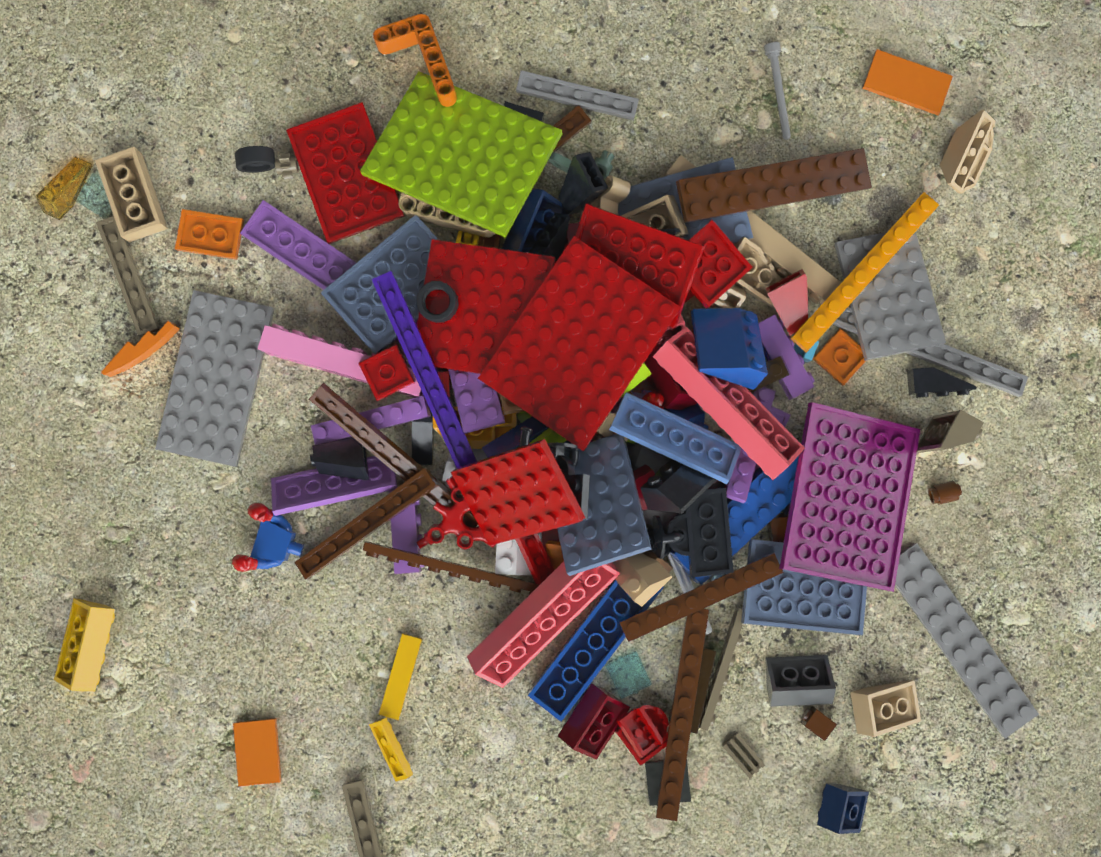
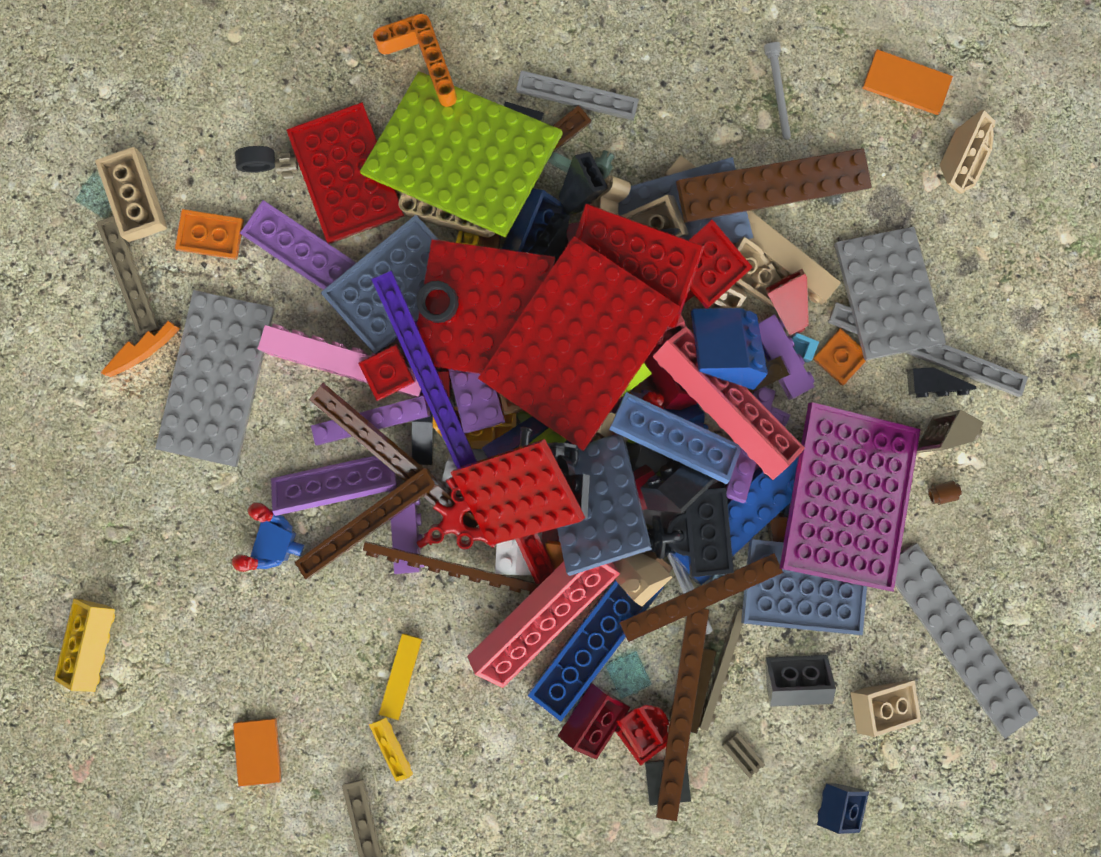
(64, 188): clear yellow slope -> none
(341, 459): black slope -> none
(817, 723): reddish brown brick -> none
(864, 272): light orange plate -> none

